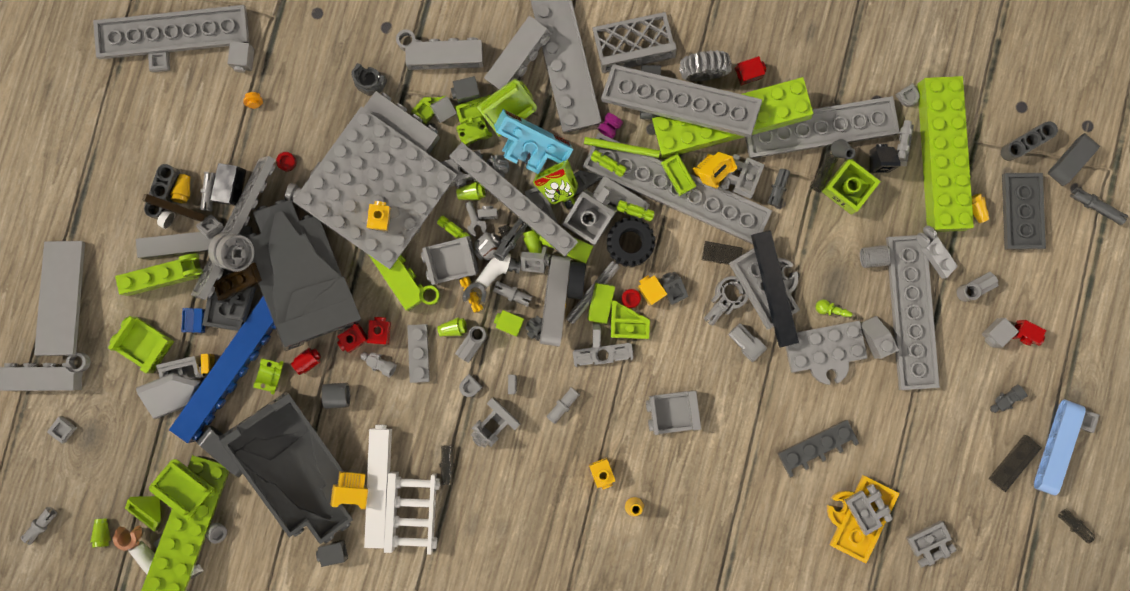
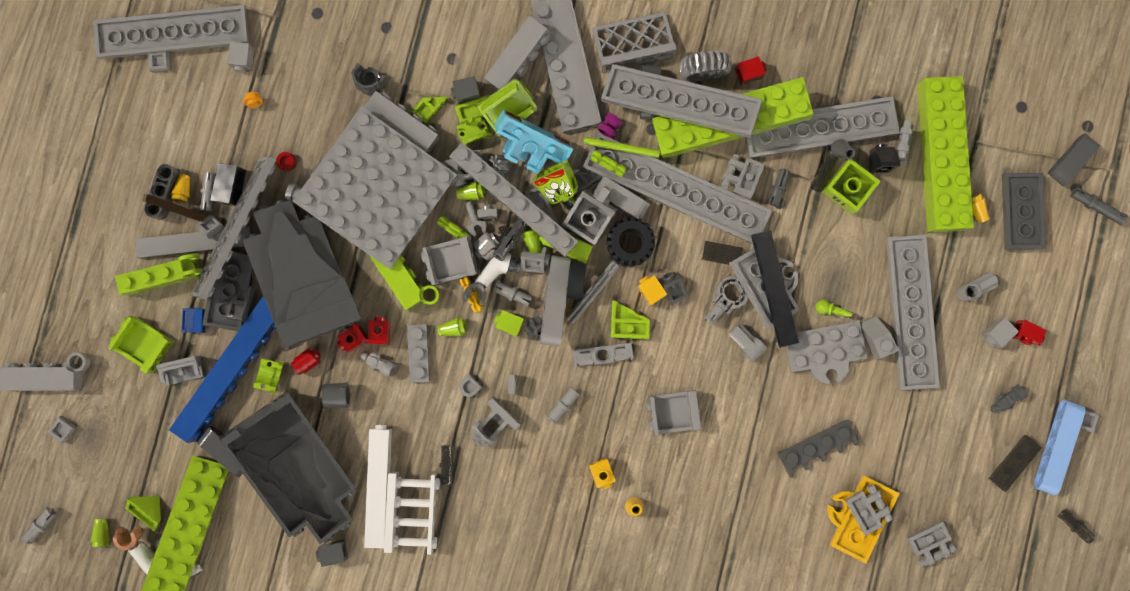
(59, 298): light grey tile -> none
(165, 219): white tile -> none
(167, 394): light grey tile -> none
(180, 488): lime piece -> none
(207, 362): yellow tile -> none
(216, 533): light grey tile -> none
(231, 251): light grey wheel -> none
(237, 282): dark brown tile -> none
(350, 490): yellow piece -> none
(378, 216): yellow brick -> none
(441, 54): light grey hinge -> none
(443, 109): light grey tile -> none
(470, 344): light grey piece -> none
(596, 335): light grey tile -> none
(601, 303): lime tile -> none
(631, 298): red tile -> none
(635, 210): lime axle -> none
(678, 174): lime tile -> none
(715, 168): yellow piece -> none
(875, 256): light grey piece -> none
(908, 96): light grey tile -> none
(936, 252): light grey hinge -> none
(1036, 136): dark grey beam -> none

